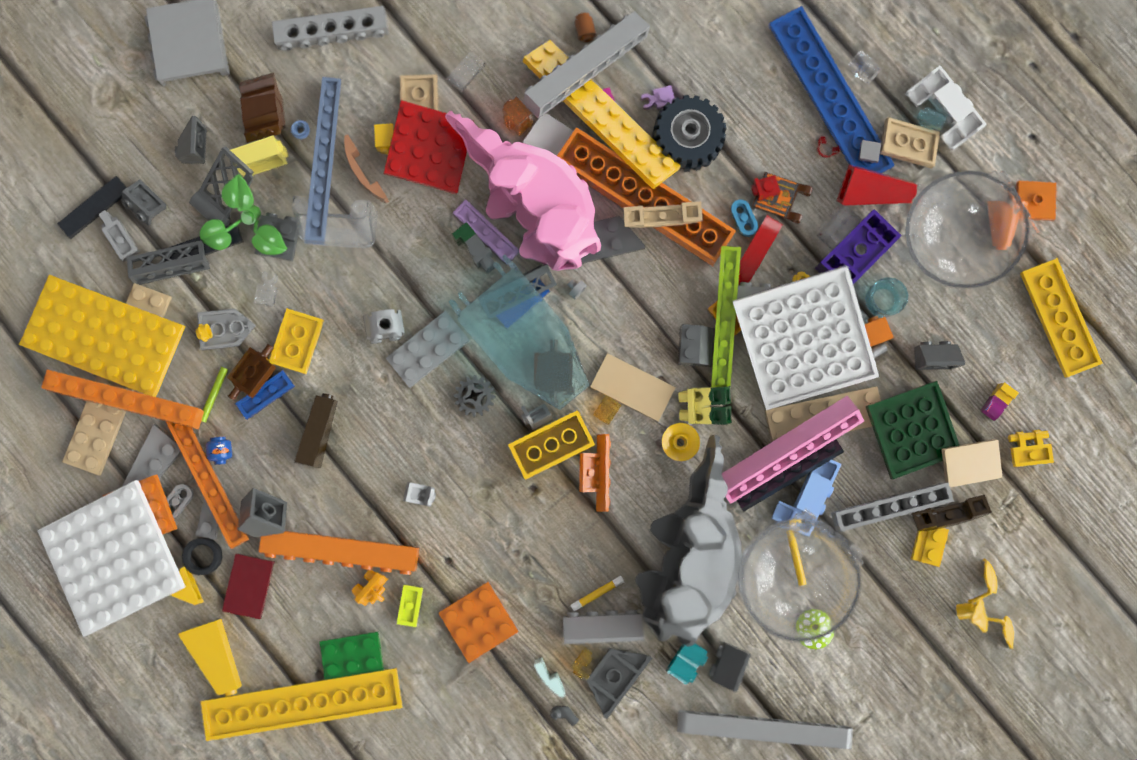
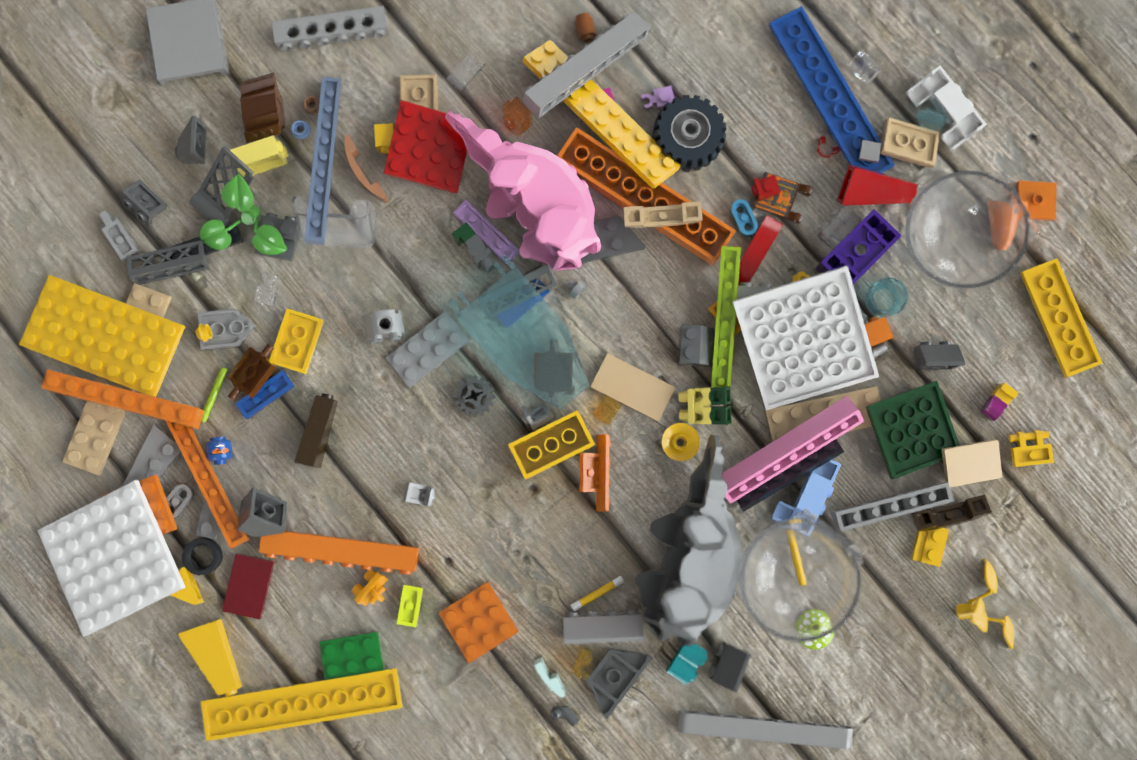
(92, 207): black tile -> none
(308, 101): none -> medium nougat plate
(548, 134): white tile -> none

